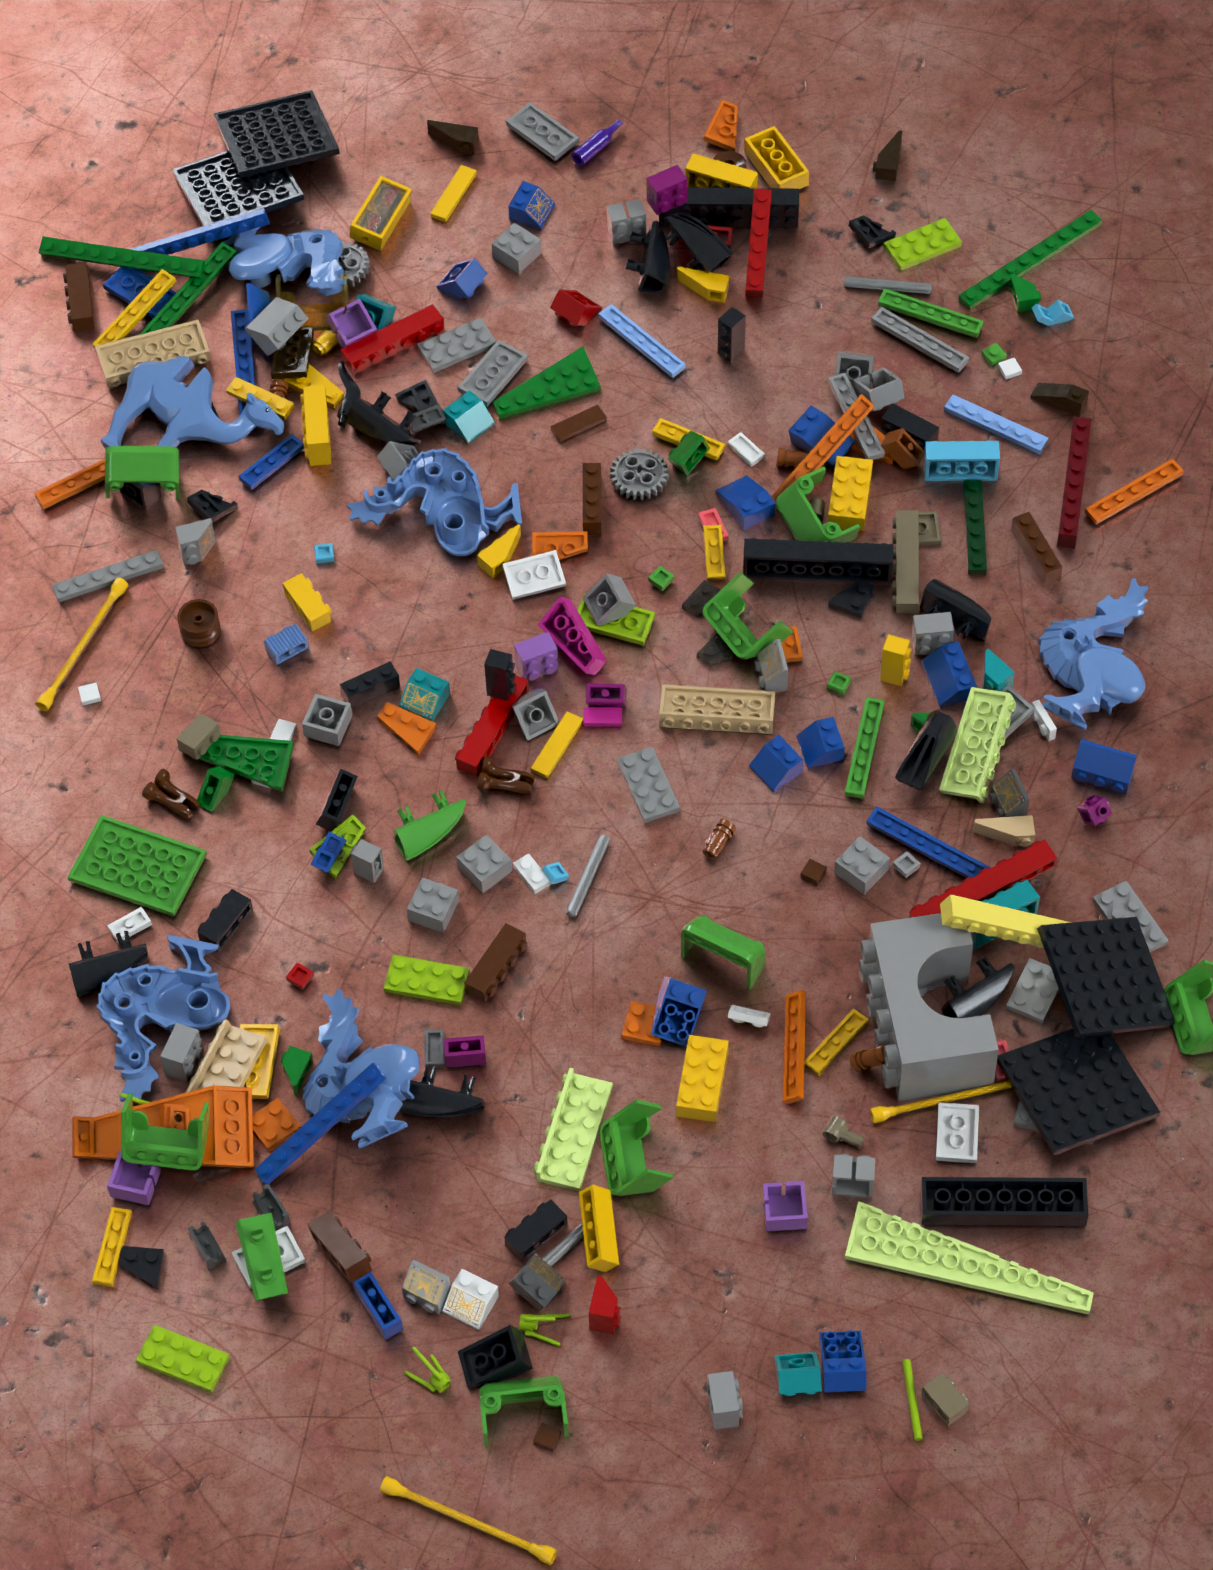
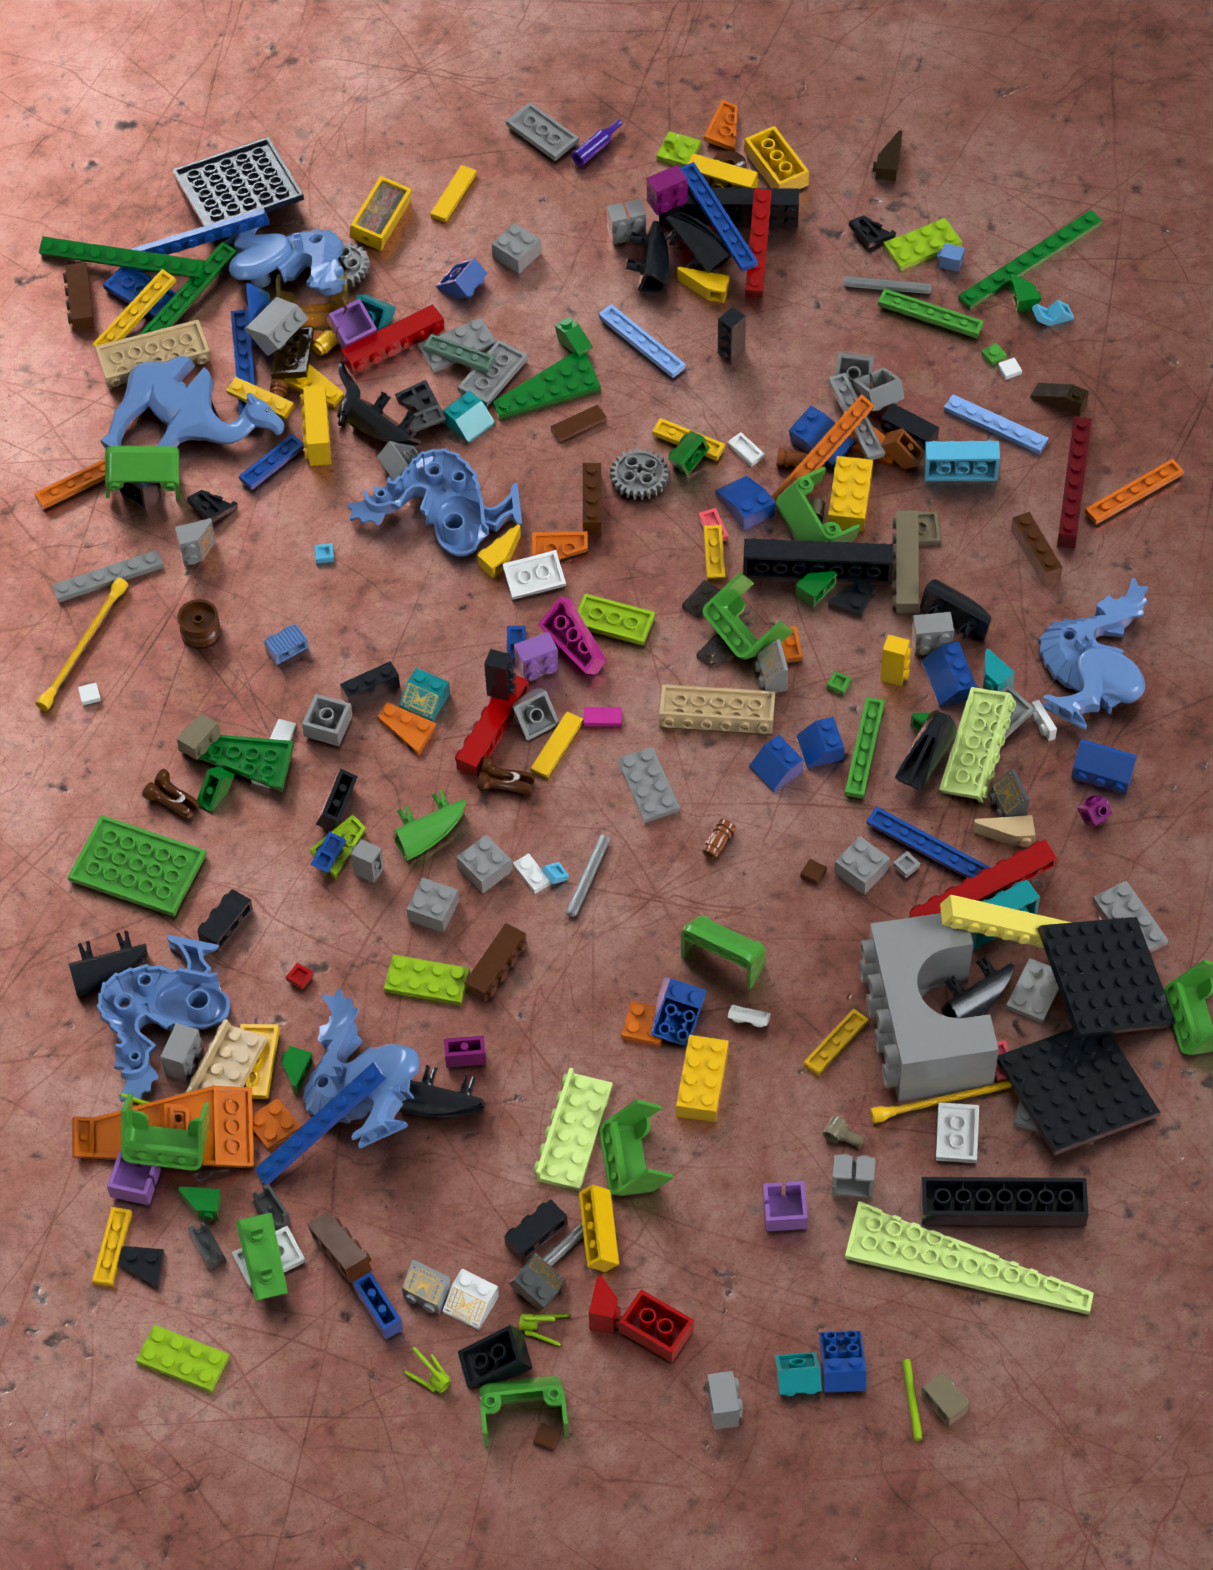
(132, 922): white plate -> none
(202, 1202): none -> green slope
(276, 134): black plate -> none
(307, 602): yellow brick -> none
(393, 1488): yellow hose -> none
(434, 1048): flat silver tile -> none
(456, 136): dark brown slope -> none
(459, 353): none -> sand green tile
(515, 635): none -> blue slope
(530, 205): blue slope -> none
(572, 336): none -> green slope
(574, 307): red slope -> none
(606, 695): magenta brick -> none
(609, 600): light grey slope -> none
(656, 1325): none -> red brick
(661, 578): bright green plate -> none
(677, 149): none -> lime hinge
(719, 218): none -> blue plate
(794, 1047): orange plate -> none
(815, 586): none -> green slope
(867, 1059): dark orange axle -> none
(920, 339): light grey plate -> none
(951, 257): none -> medium blue brick
(975, 527): dark green plate -> none

